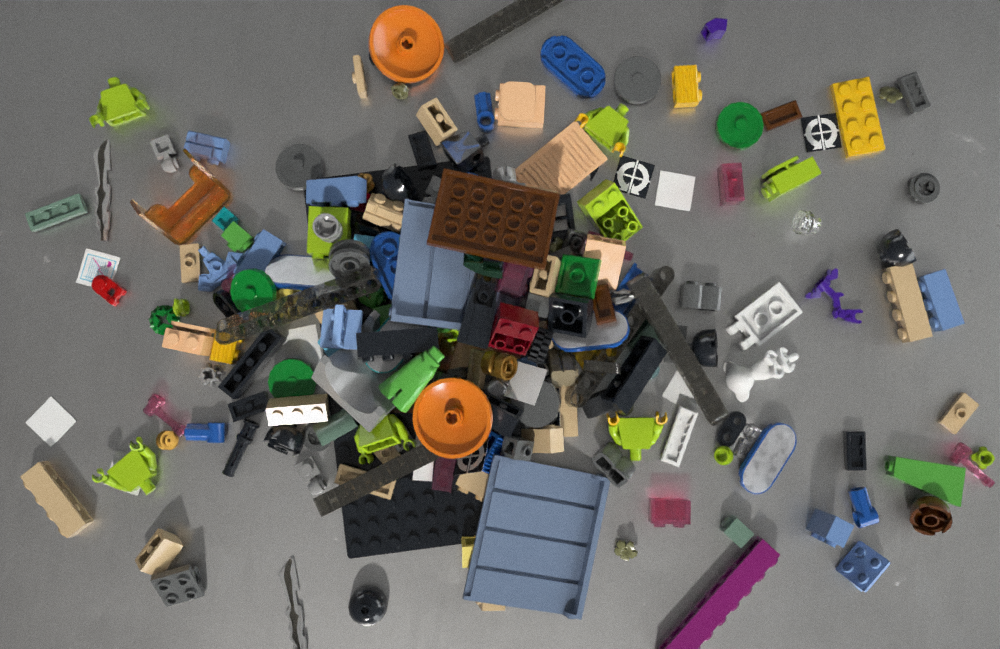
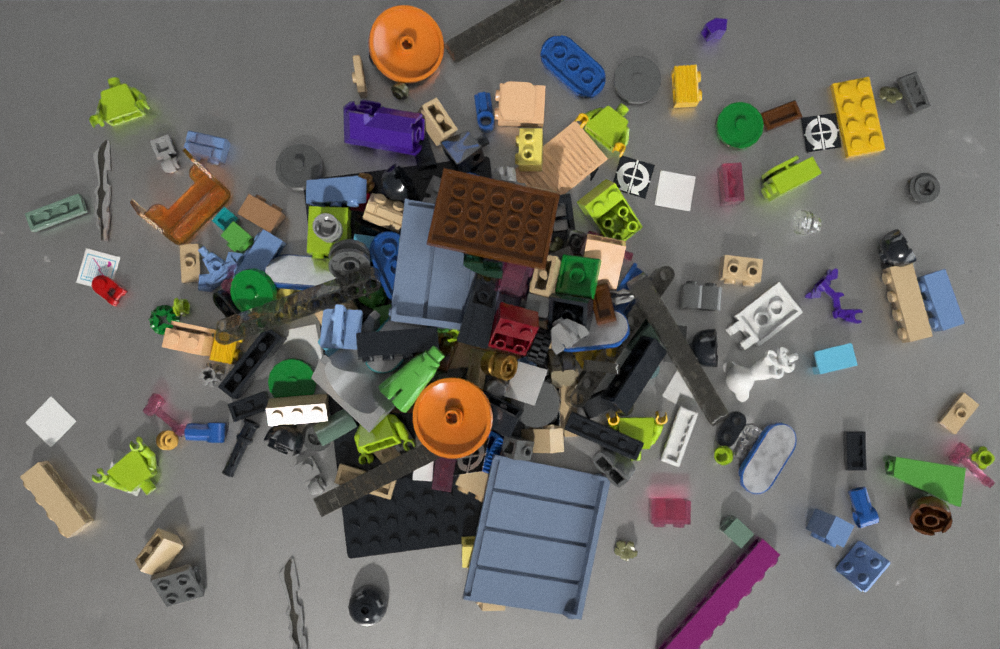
(262, 214): none -> medium nougat brick
(383, 127): none -> dark purple brick
(530, 149): none -> light yellow brick
(566, 333): none -> light grey brick
(604, 435): none -> black tile
(740, 269): none -> tan brick
(834, 359): none -> medium azure panel

